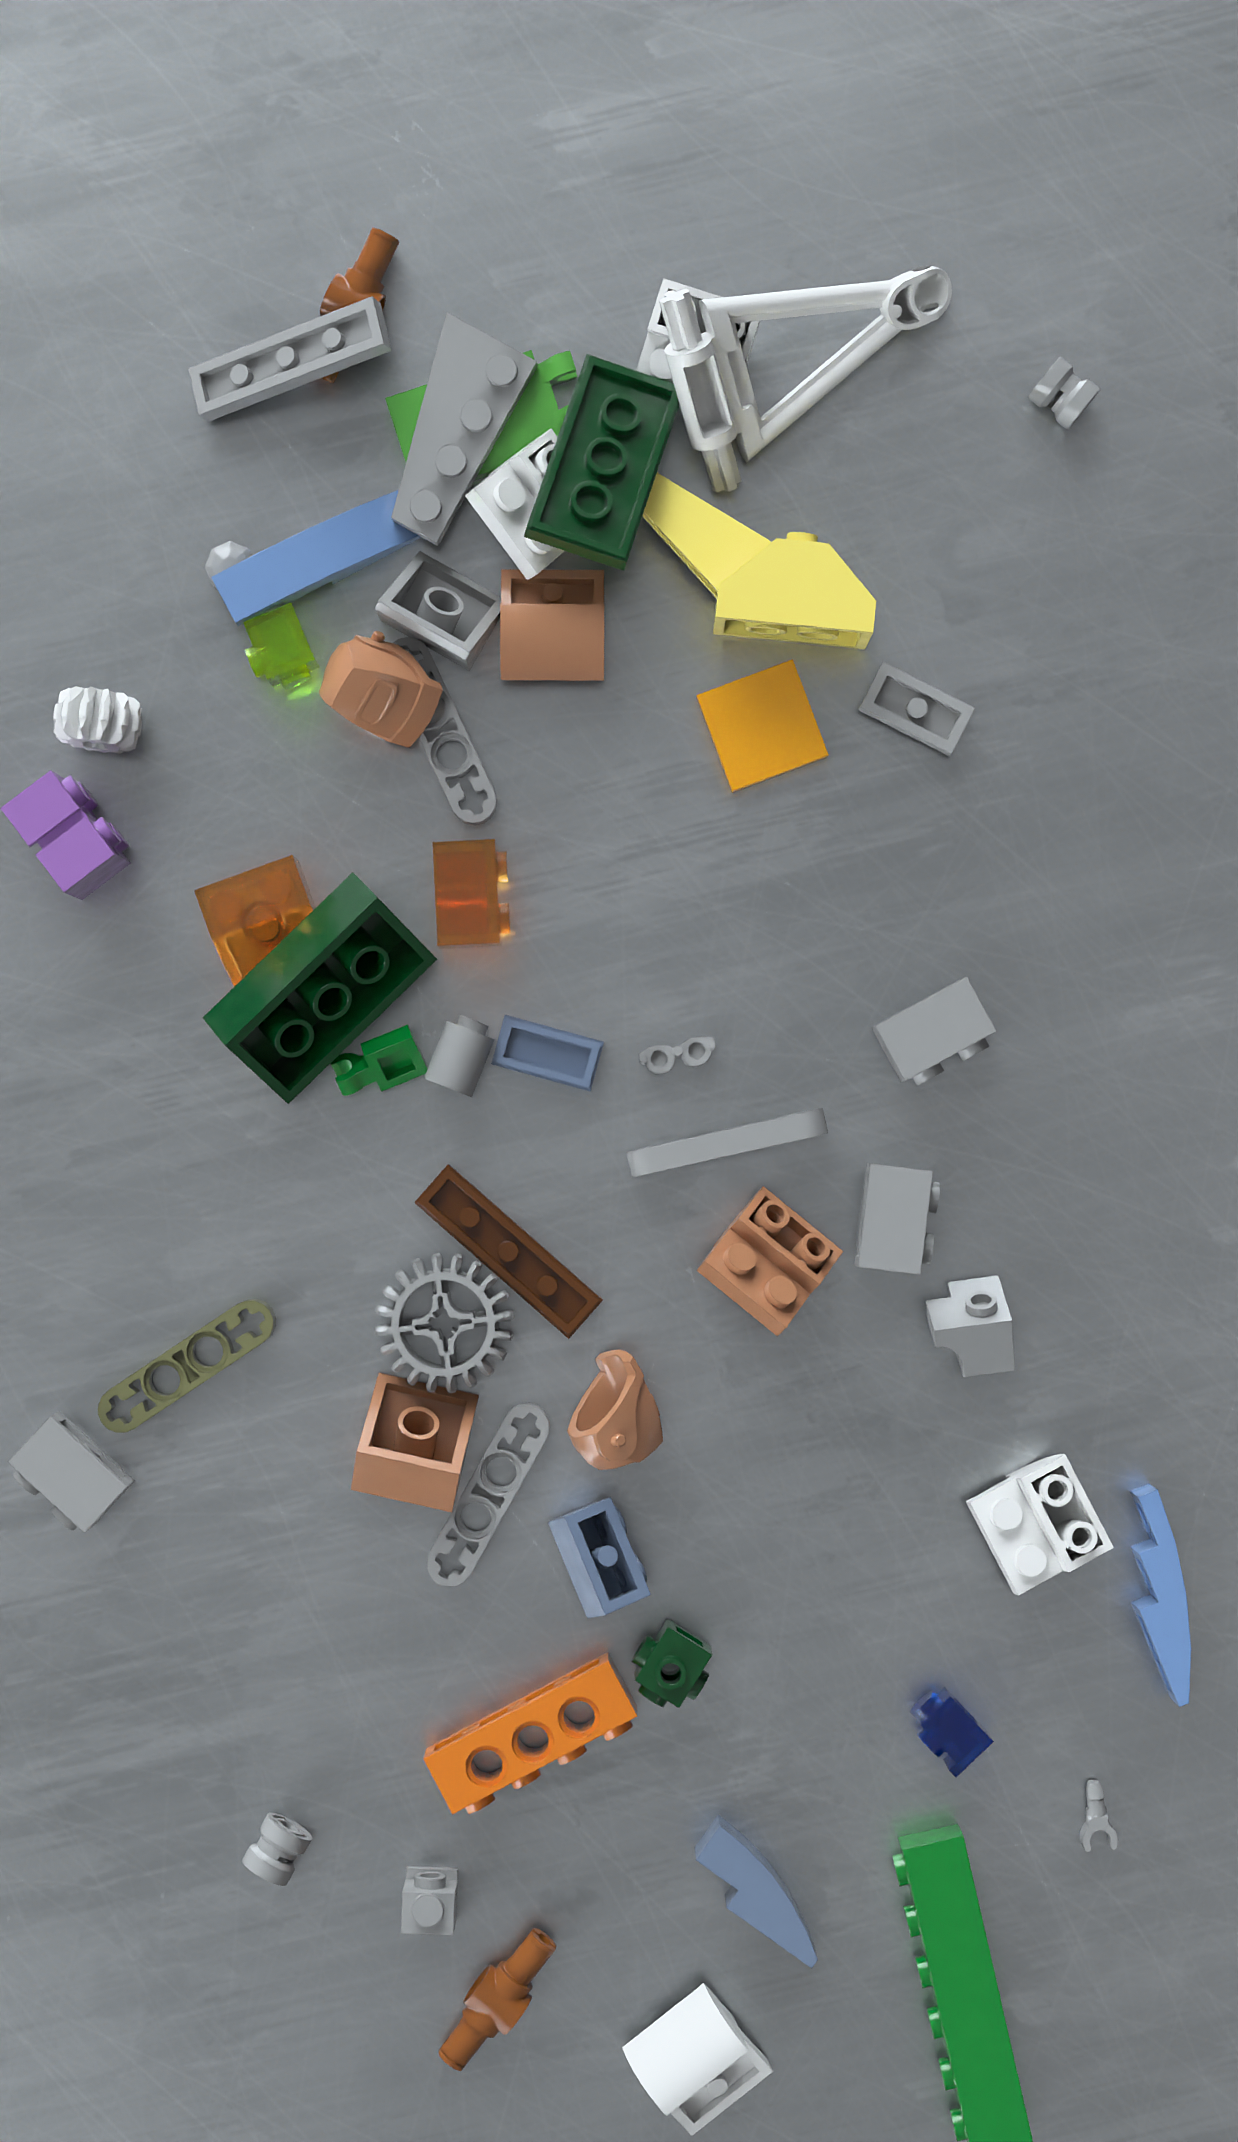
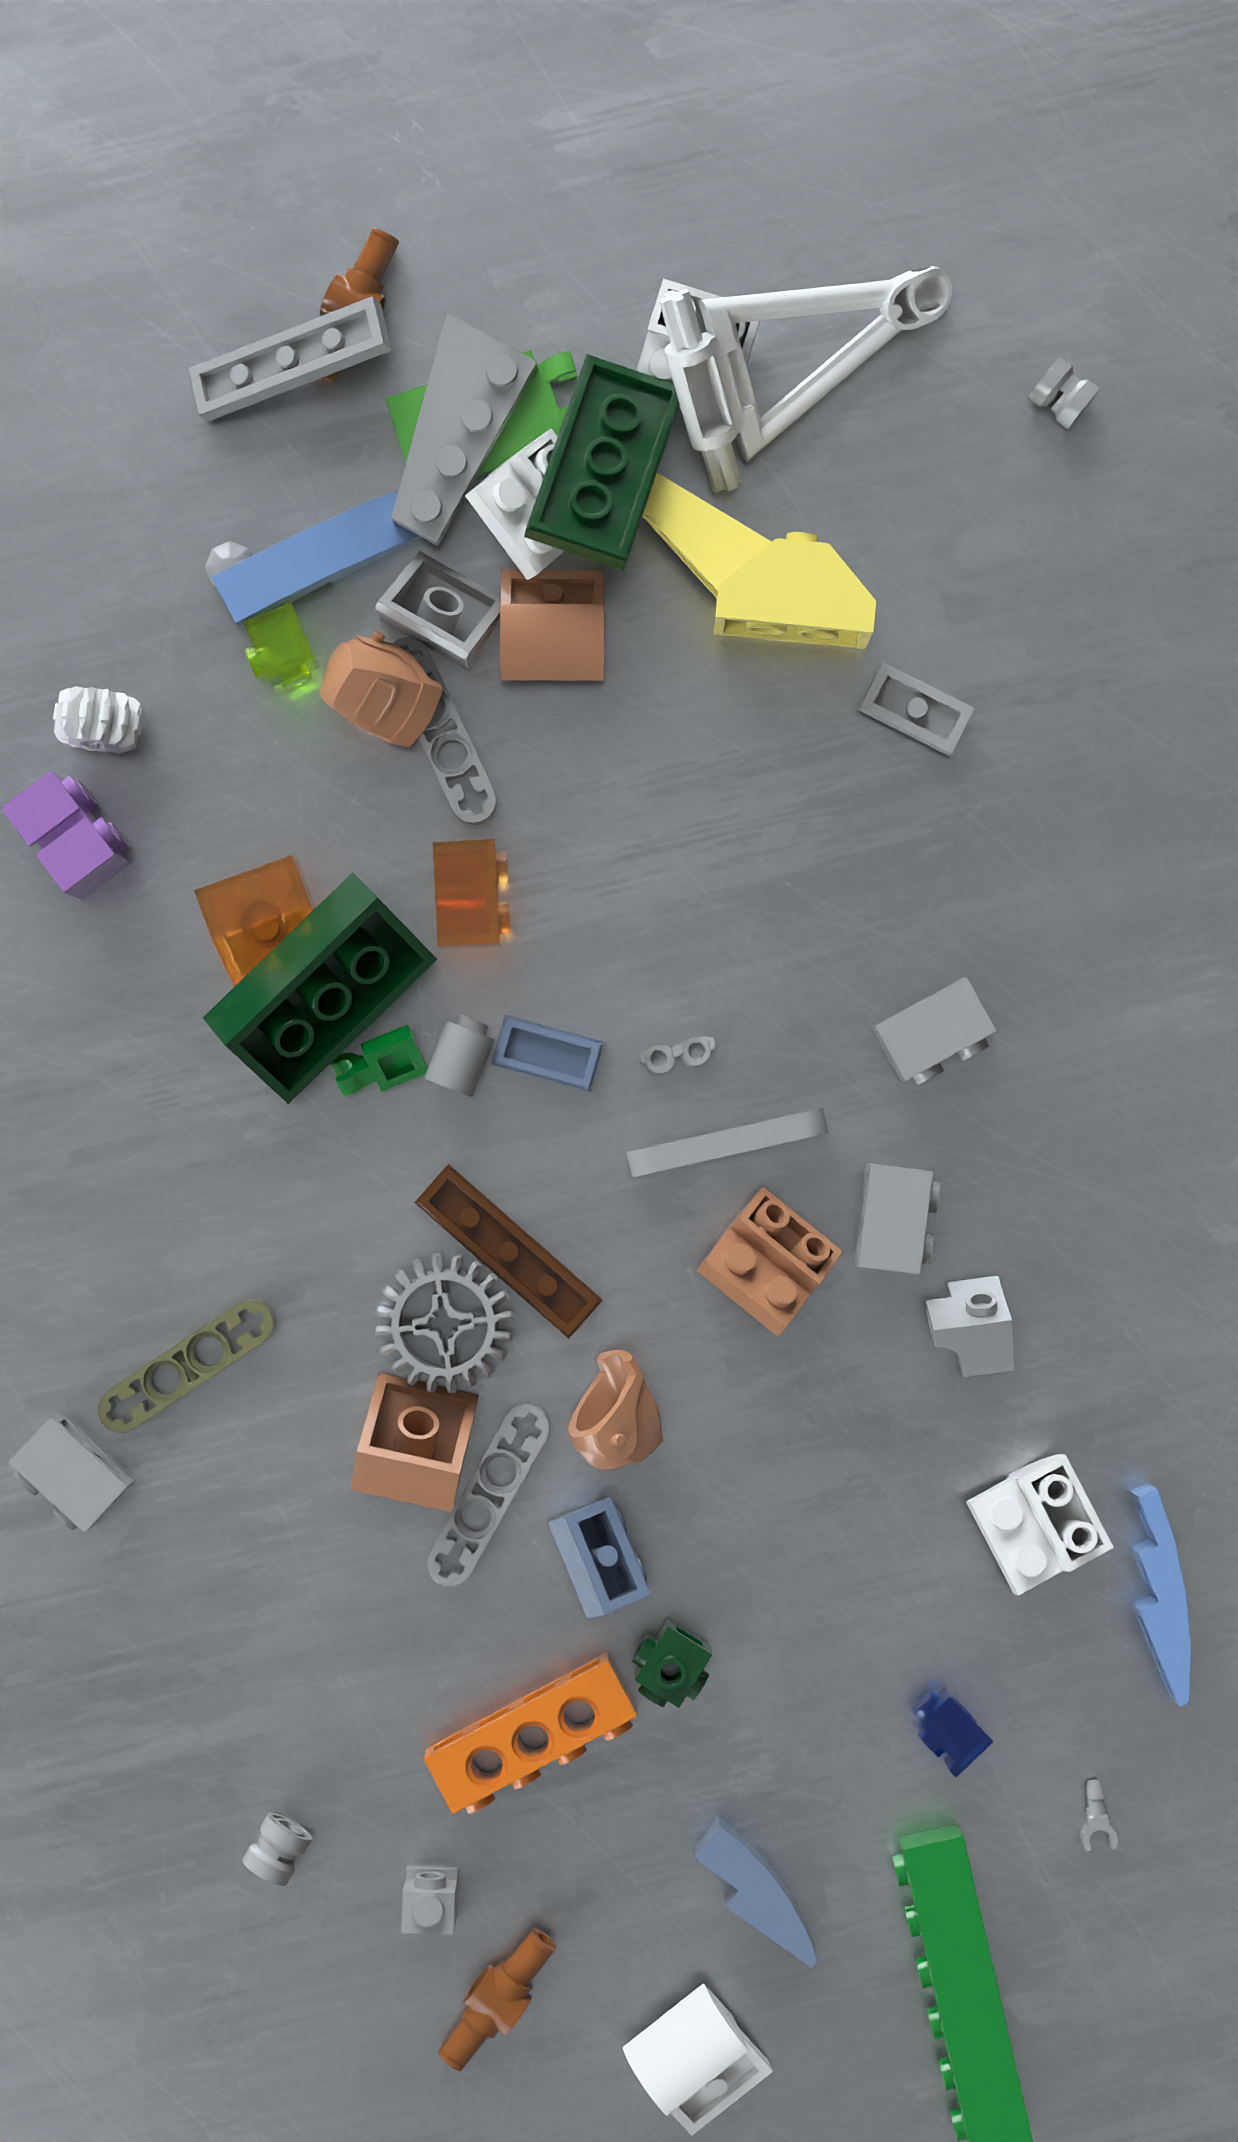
(762, 726): light orange tile -> none

